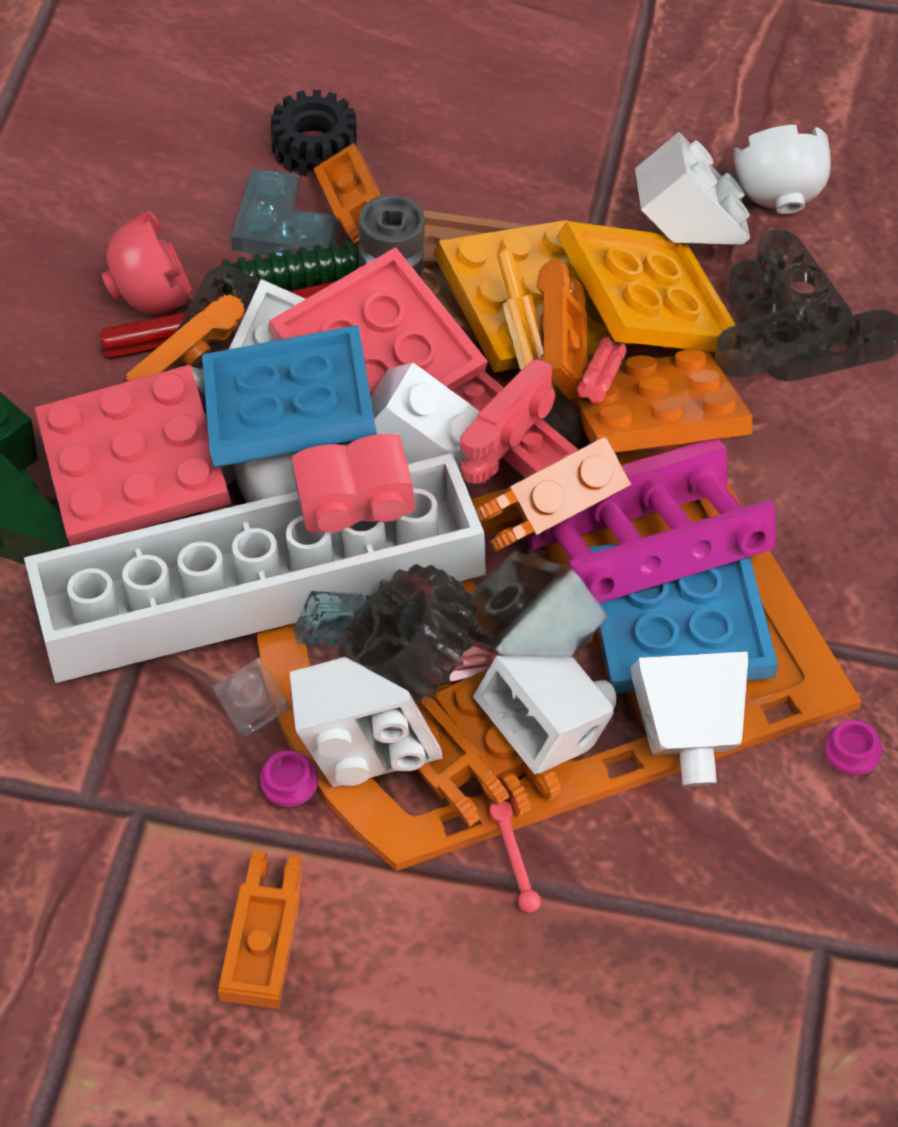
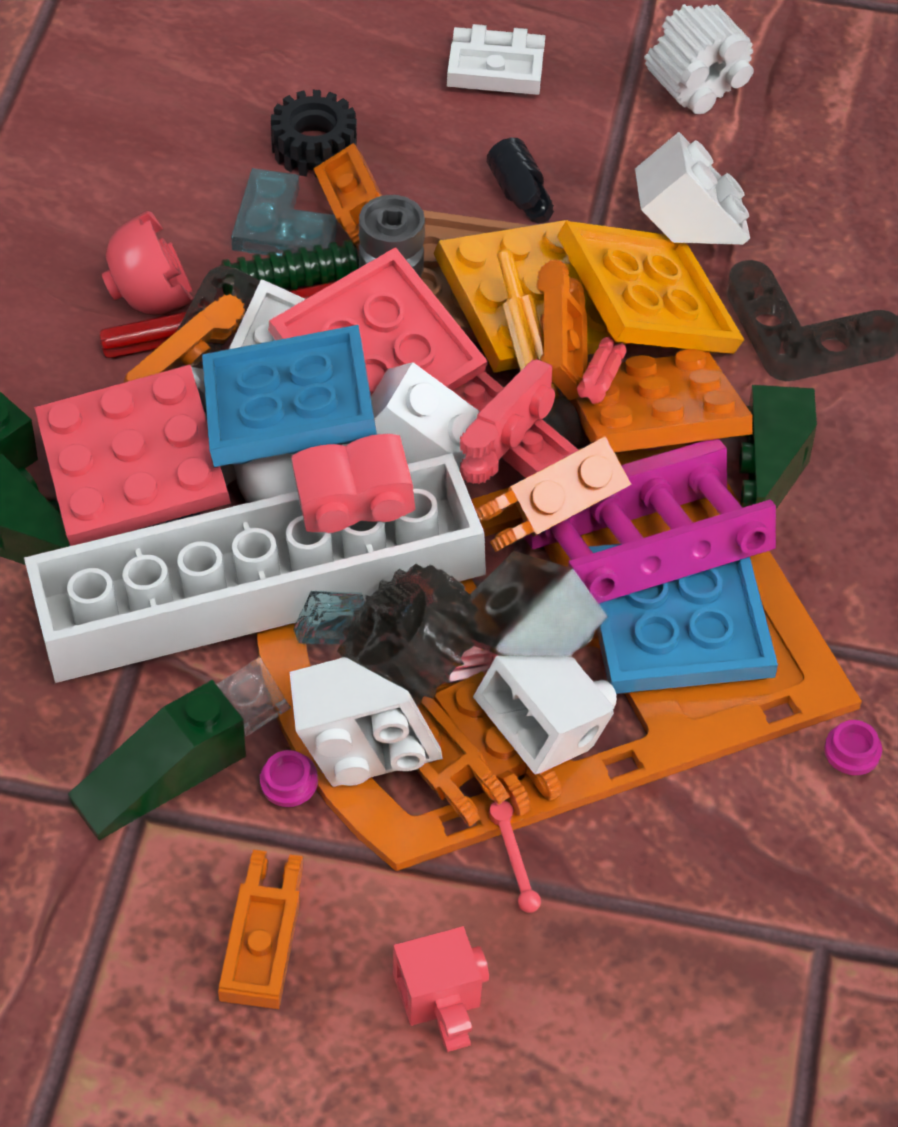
(162, 760): none -> dark green slope
(441, 981): none -> coral brick
(496, 60): none -> white plate
(520, 178): none -> black hinge
(692, 708): white torso -> none
(700, 56): none -> white brick
(779, 442): none -> dark green slope
(783, 167): white cylinder -> none
(798, 318): clear smoke beam -> none

